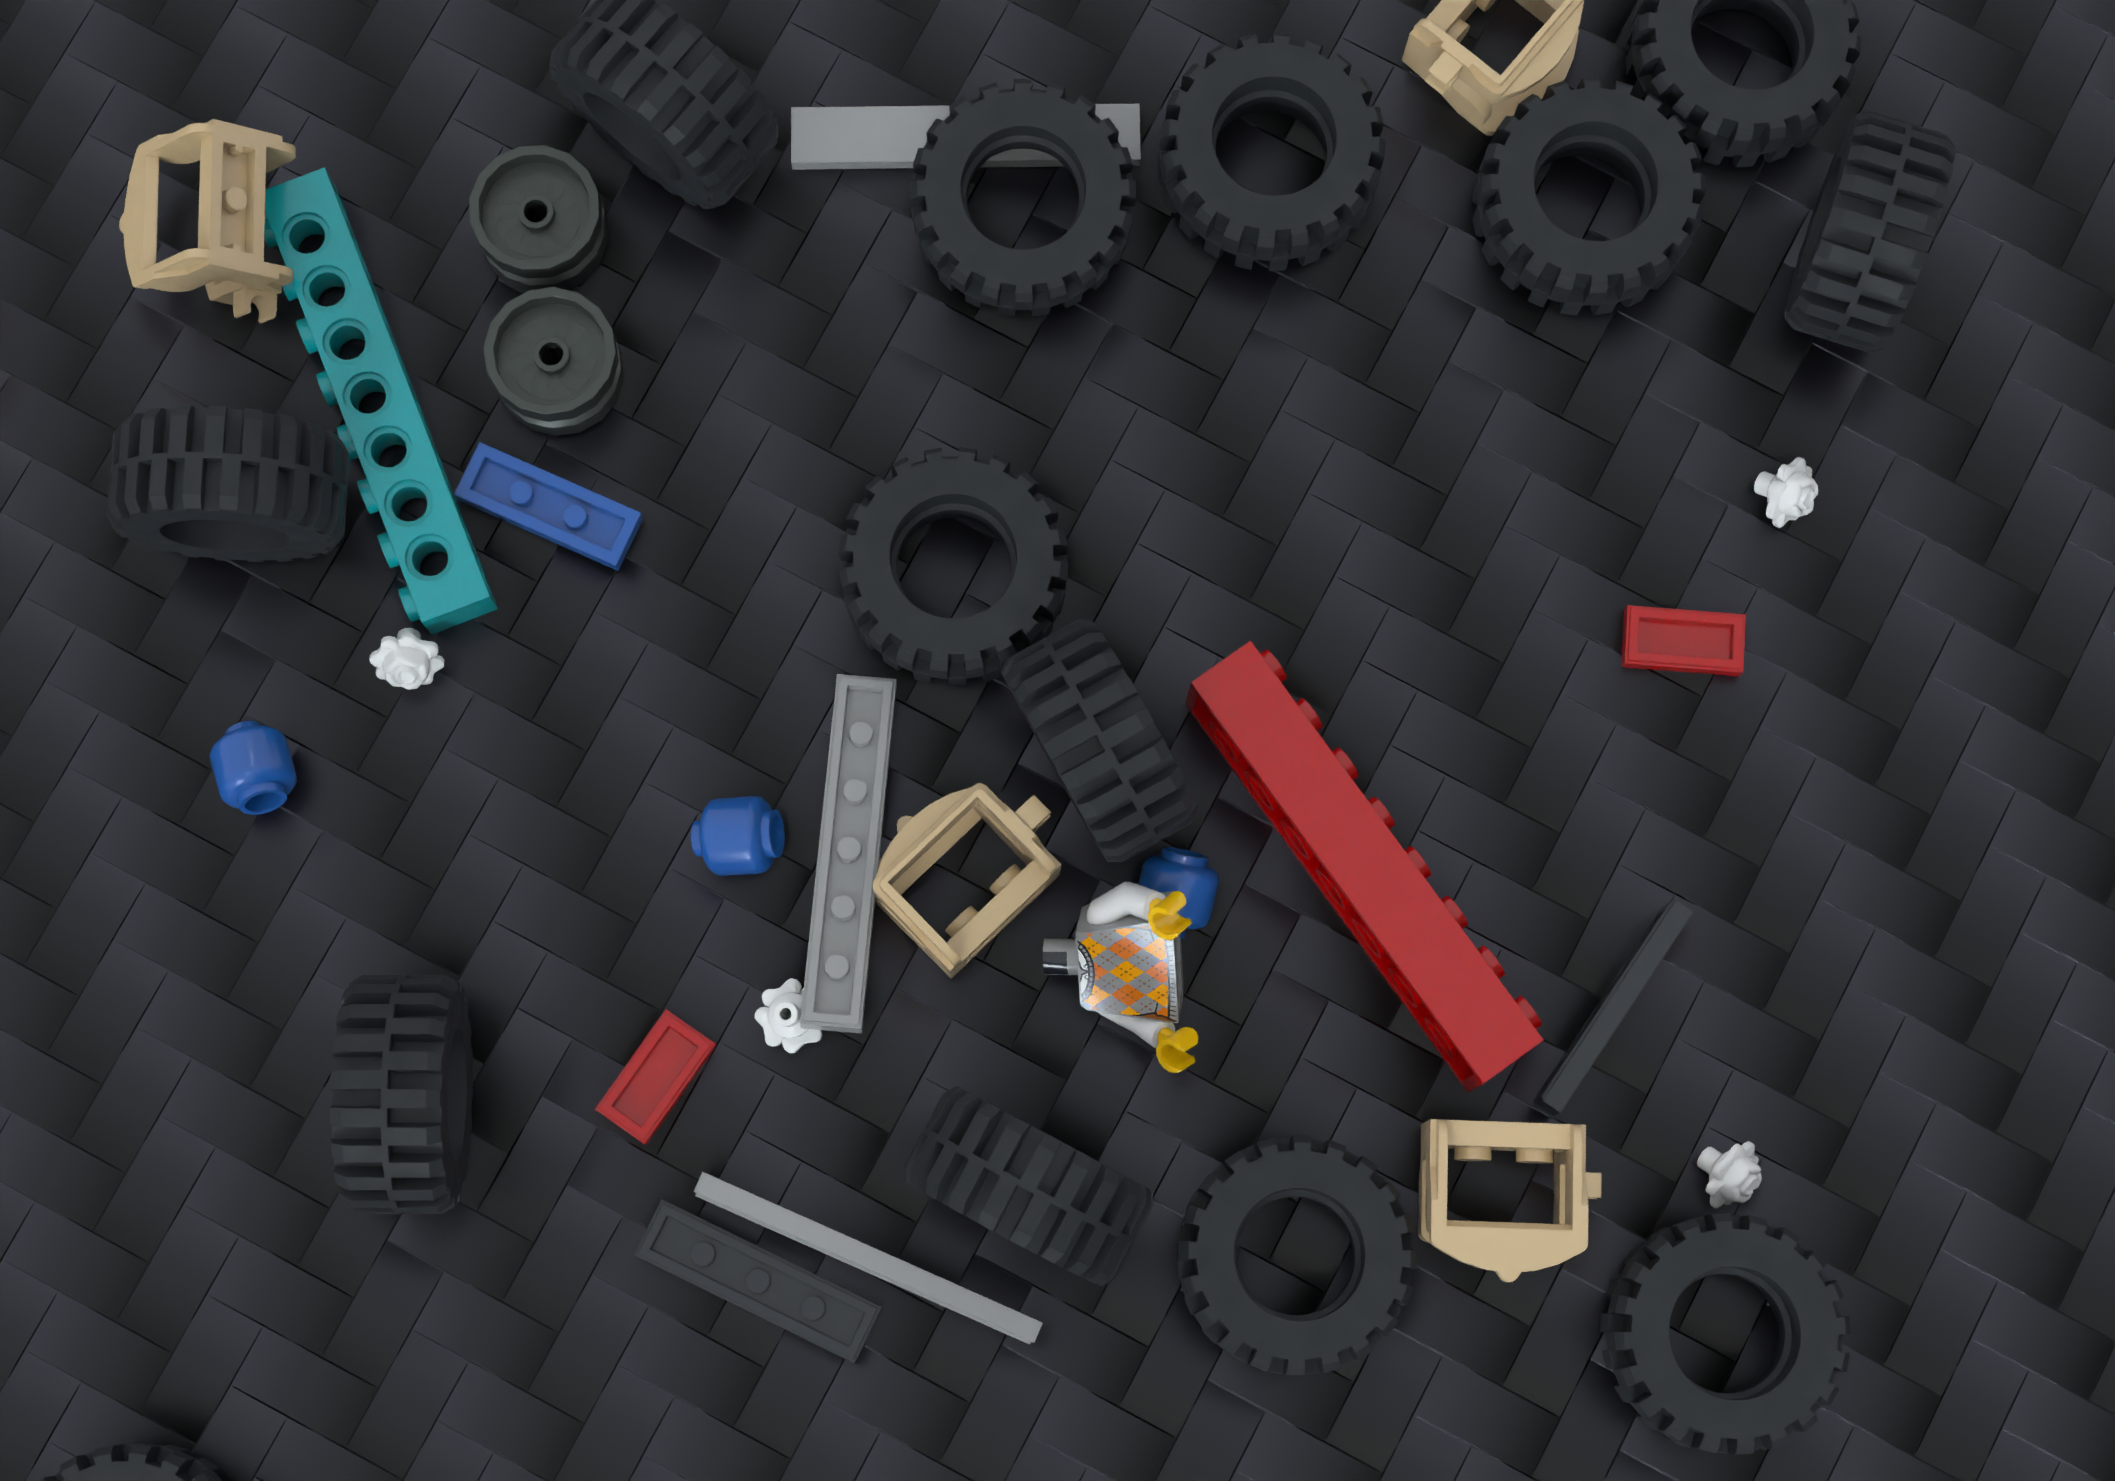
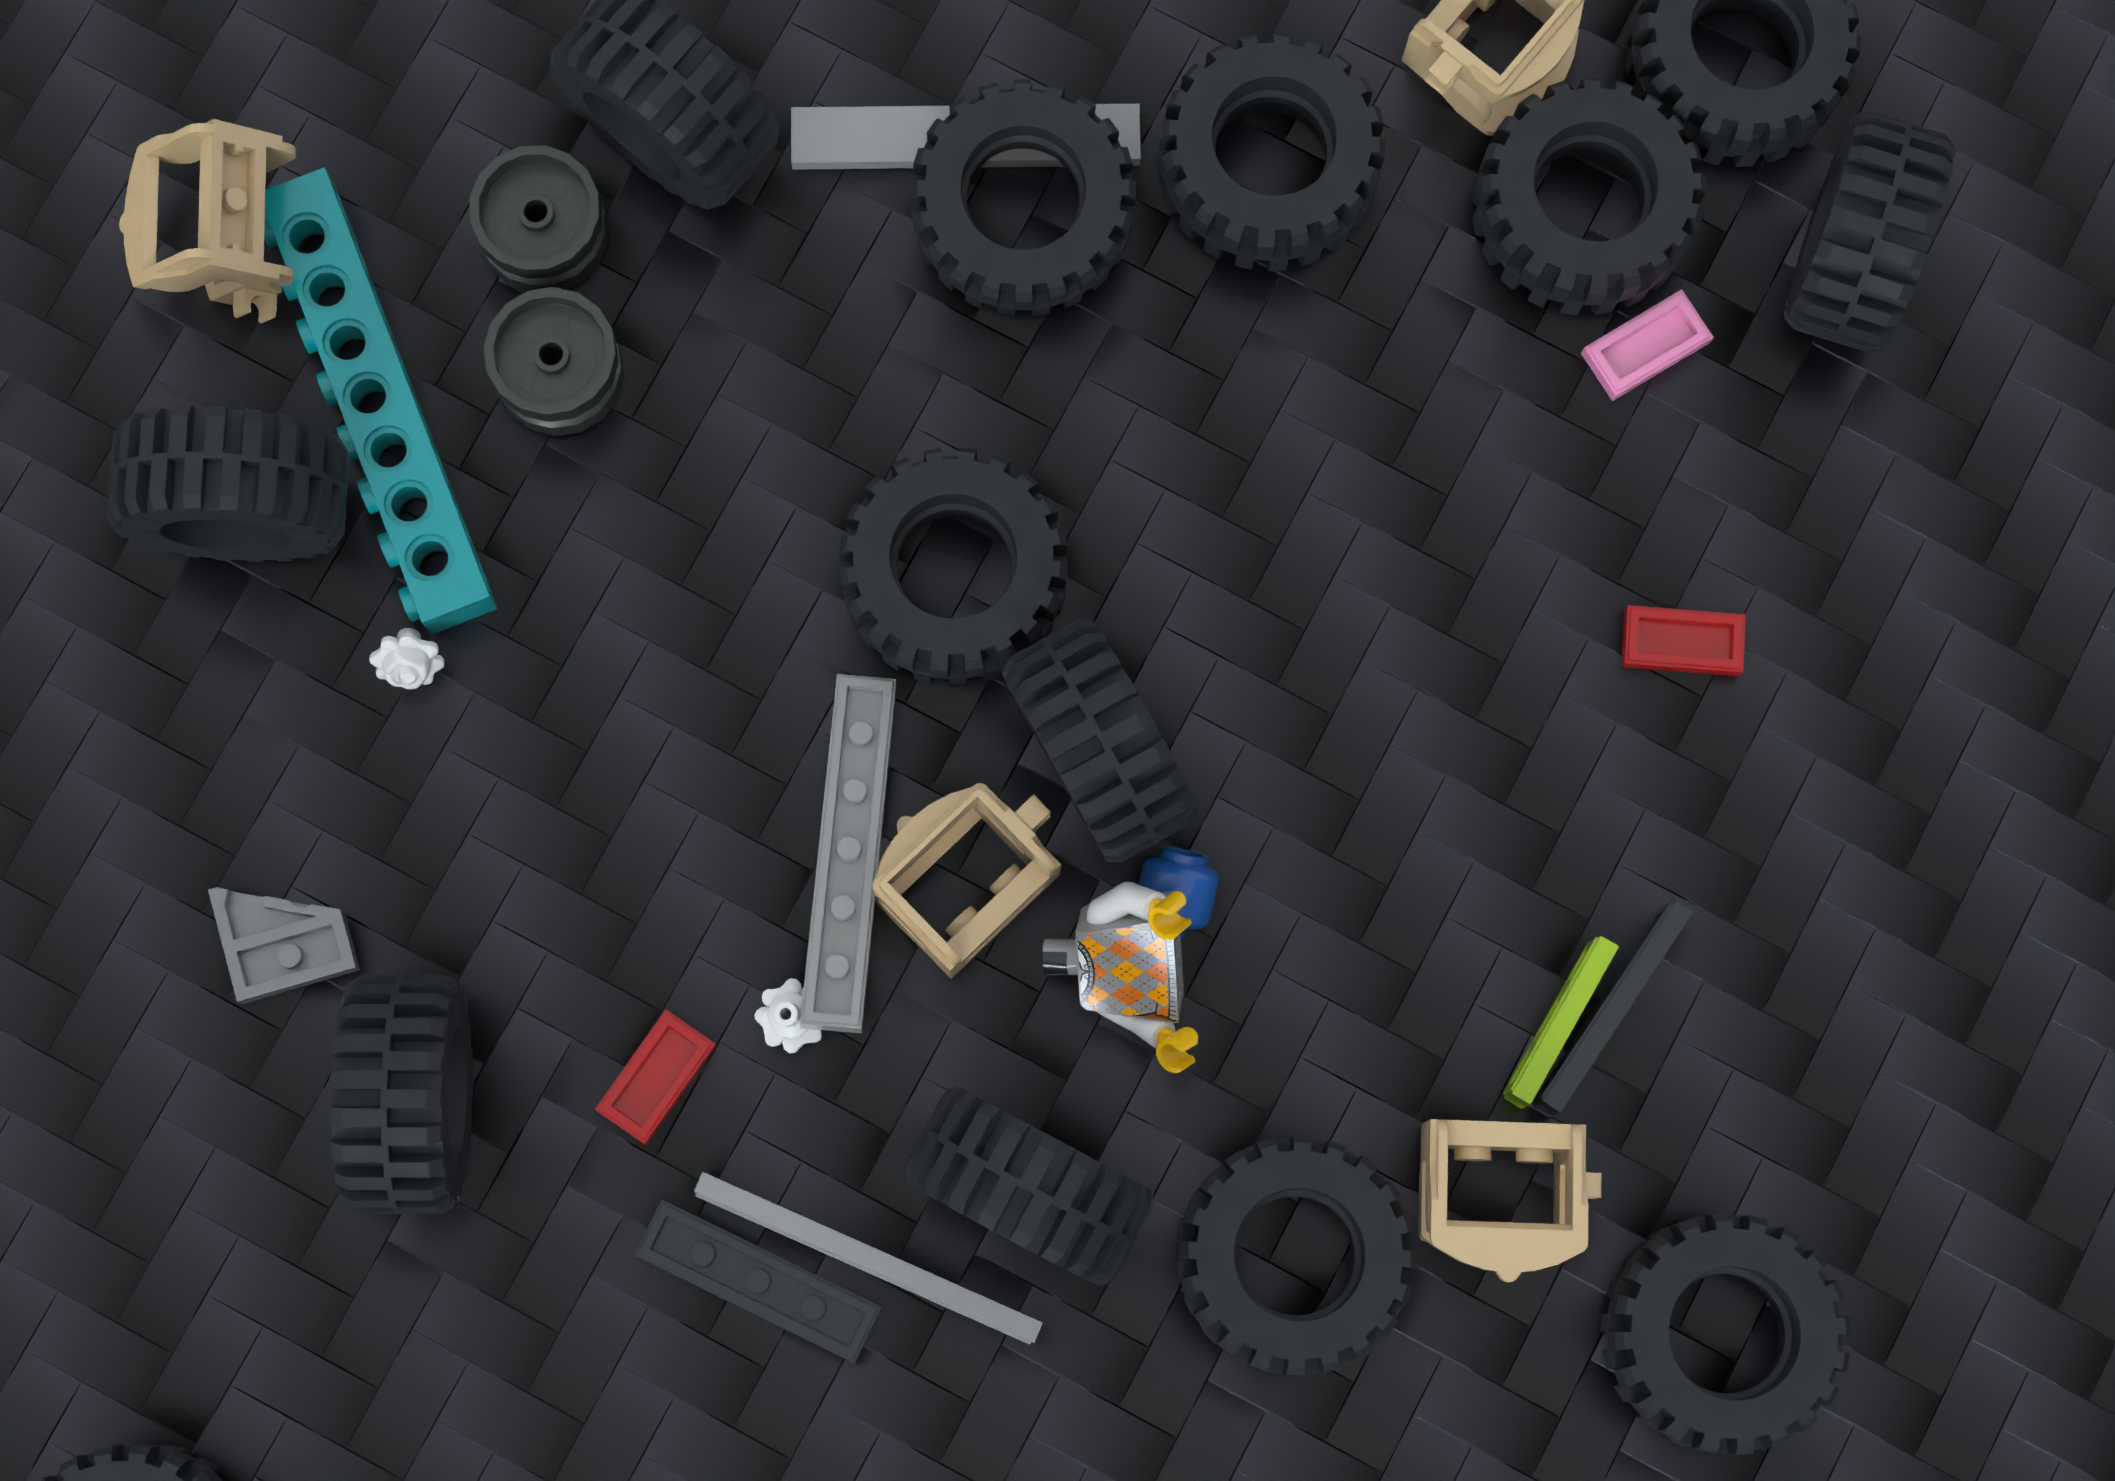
(253, 767): blue head -> none
(280, 943): none -> flat silver wing
(548, 506): blue plate -> none
(738, 835): blue head -> none
(1362, 866): red brick -> none
(1559, 1021): none -> lime tile
(1647, 345): none -> bright pink tile
(1731, 1174): white plant -> none
(1788, 492): white plant -> none

